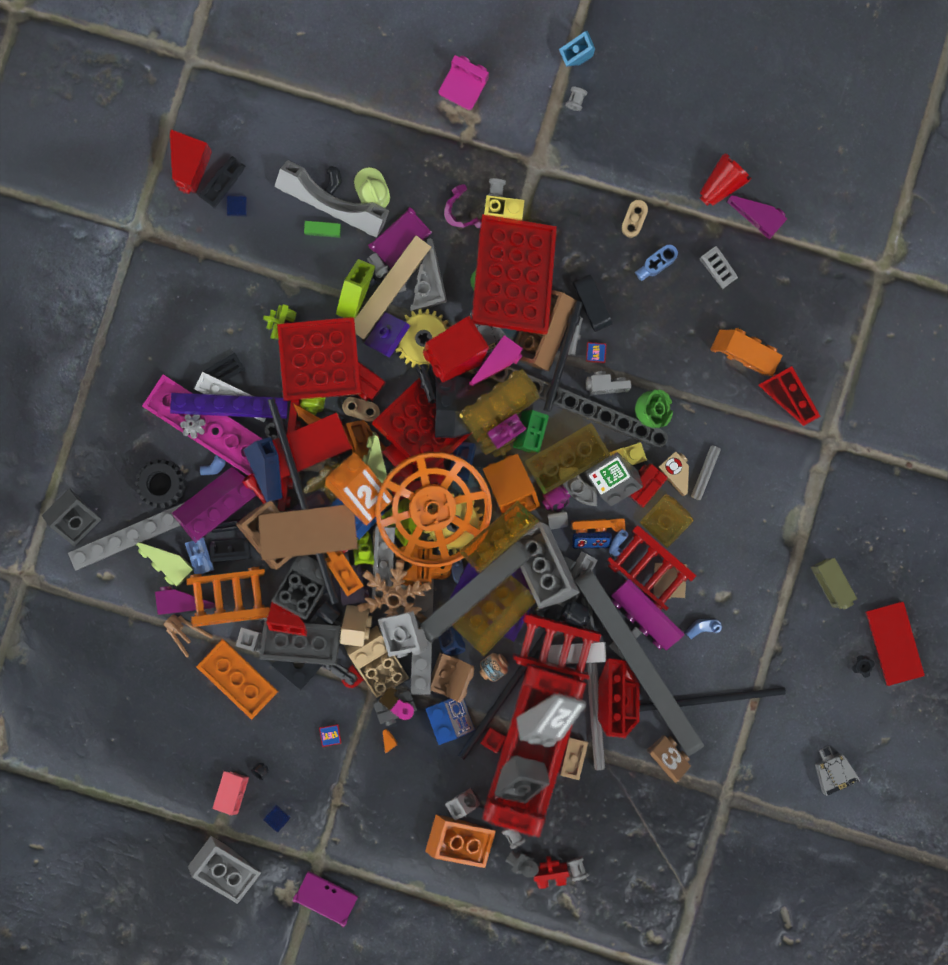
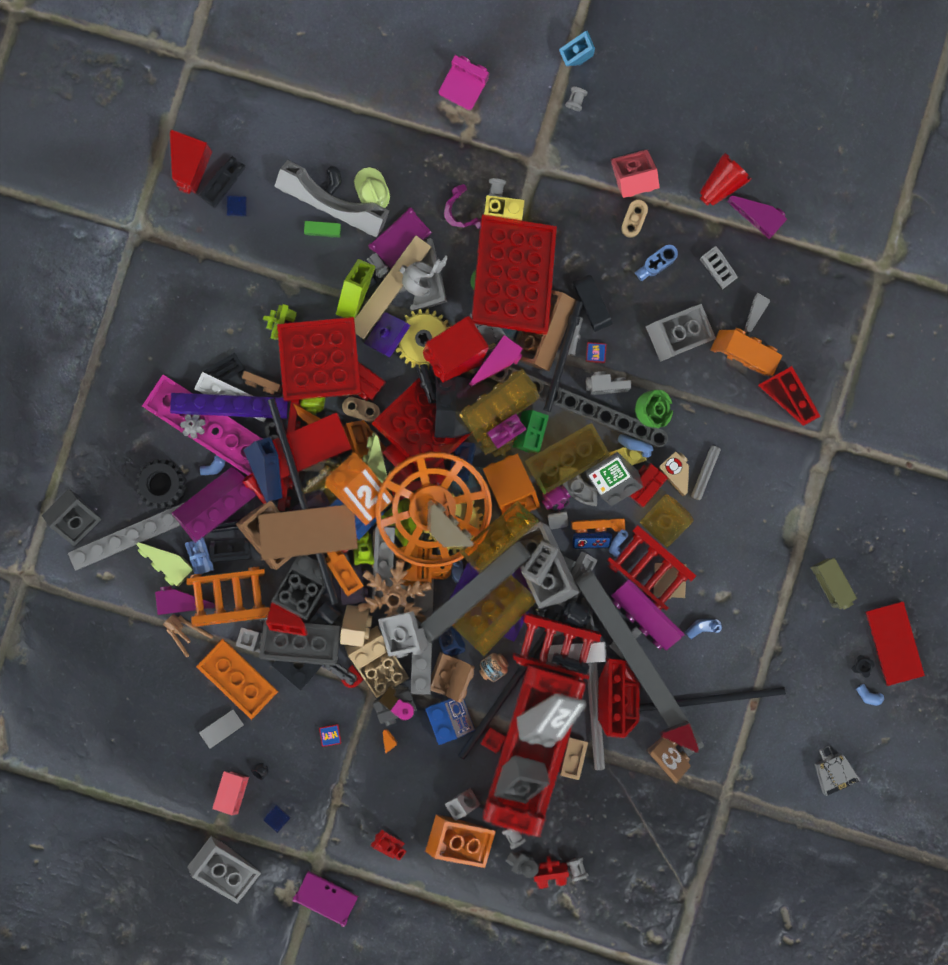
(221, 729): none -> light grey slope
(254, 380): none -> medium nougat plate
(389, 845): none -> red hips
(416, 276): none -> light grey hair
(445, 528): none -> dark tan slope
(541, 572): none -> light grey slope
(570, 663): none -> black axle
(635, 173): none -> coral slope
(635, 444): none -> medium blue arm
(680, 332): none -> light grey slope
(681, 735): none -> dark red slope
(758, 307): none -> light grey slope
(869, 698): none -> medium blue arm

